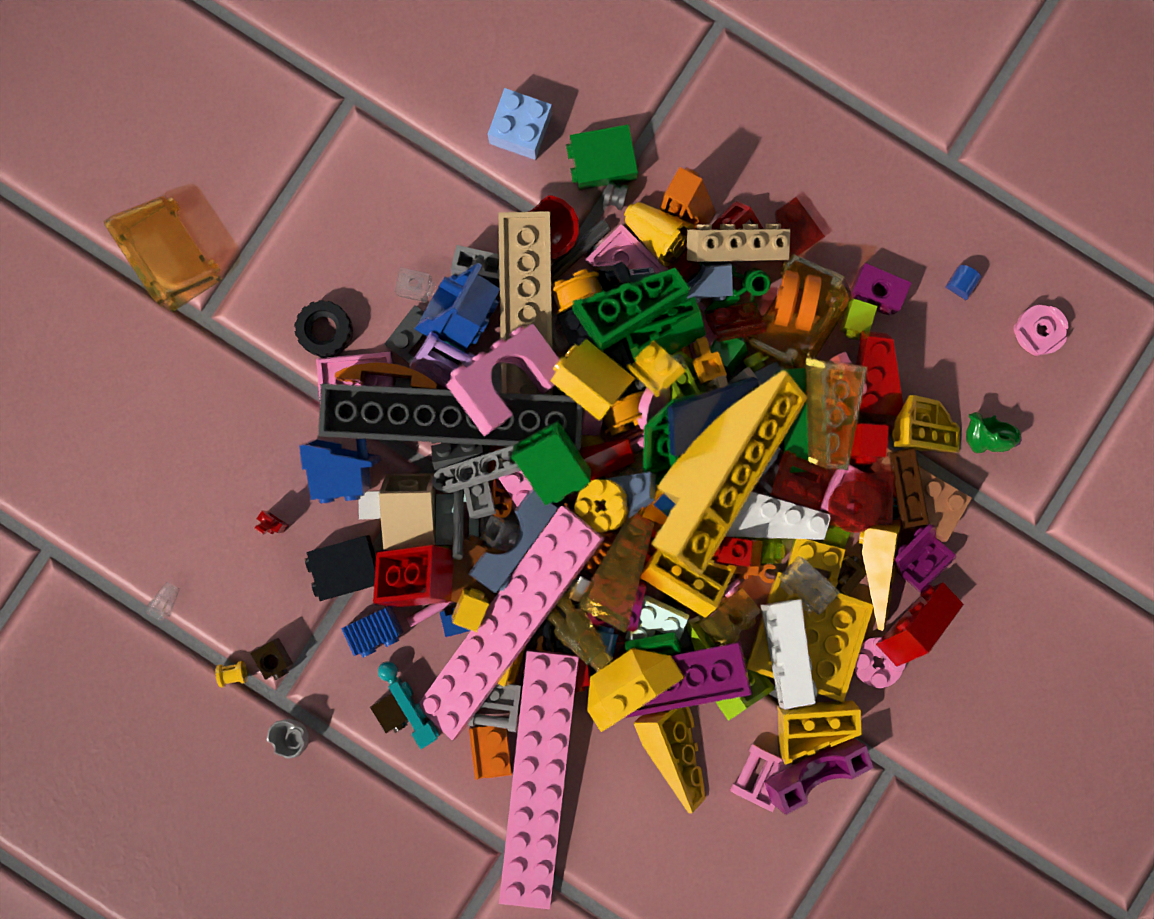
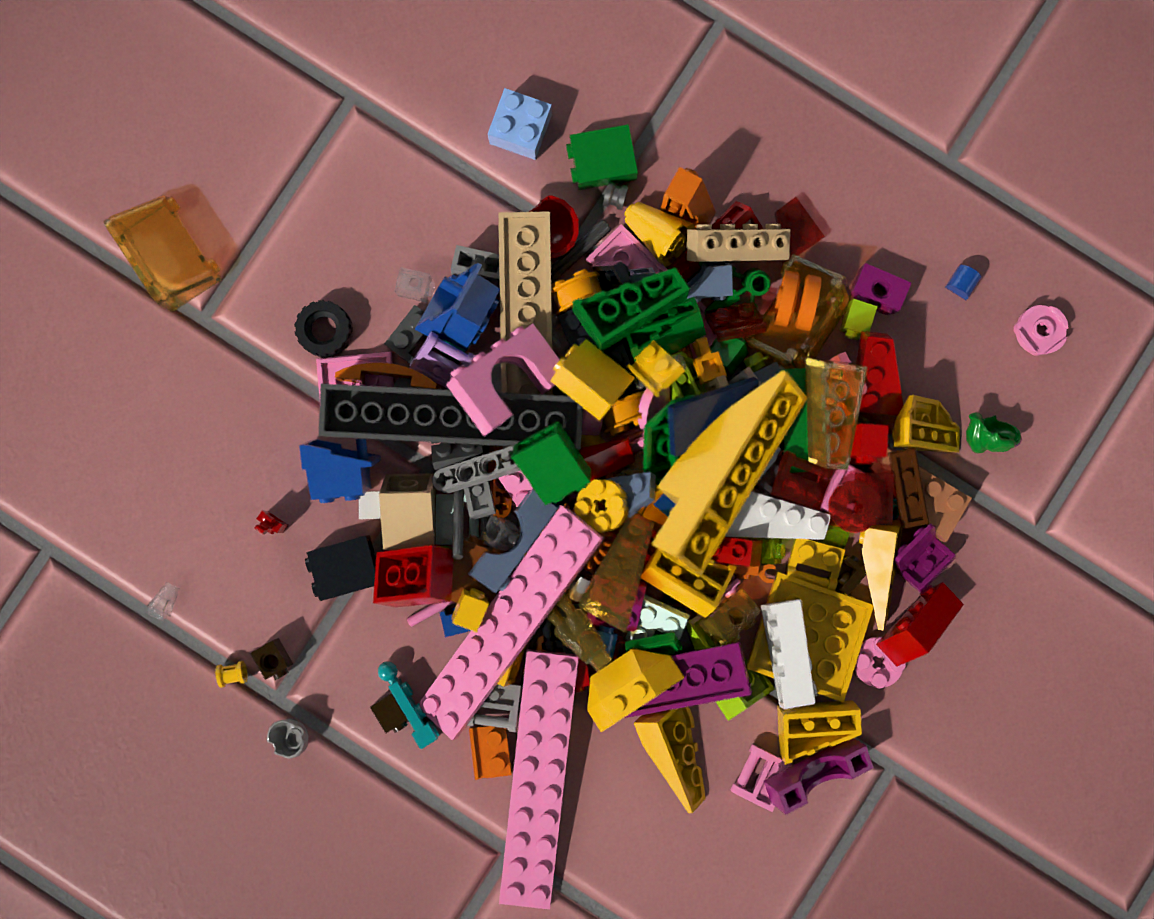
(373, 631): blue brick -> none
(808, 585): clear brick -> none

